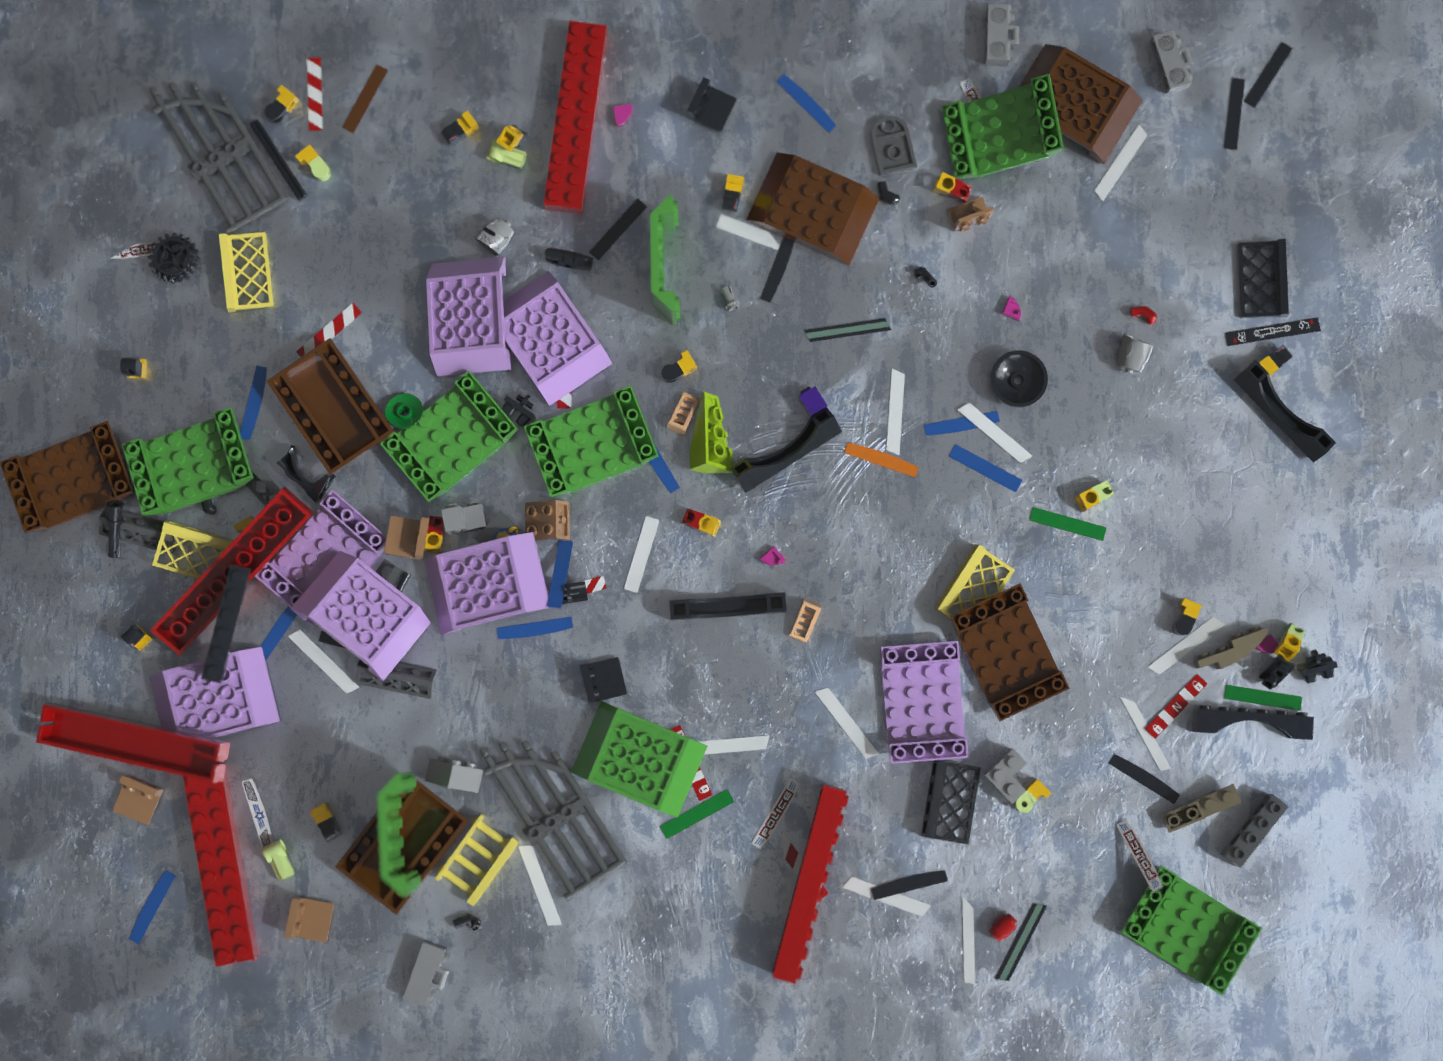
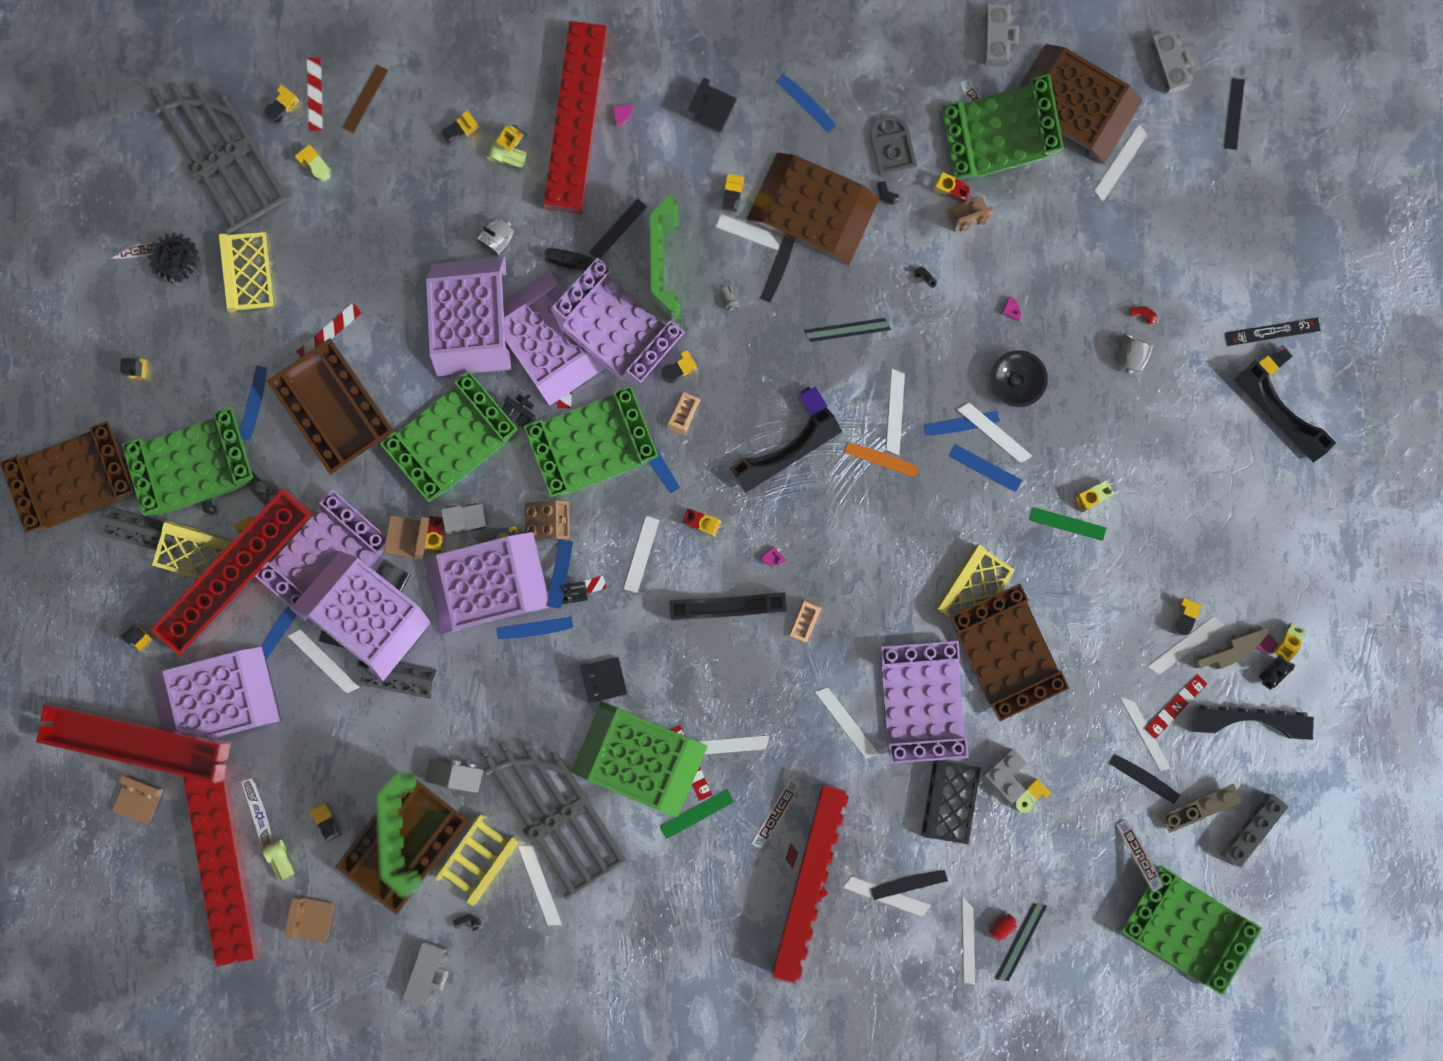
(114, 521): black pin -> none
(151, 906): blue sticker -> none
(226, 623): black arch -> none
(278, 160): black axle -> none
(314, 490): black animal -> none
(400, 404): green dish -> none
(614, 325): none -> lavender slope
(709, 445): lime wedge -> none
(1263, 697): green sticker -> none
(1268, 74): black sticker -> none
(1279, 274): black fence -> none
(1315, 664): black hips -> none

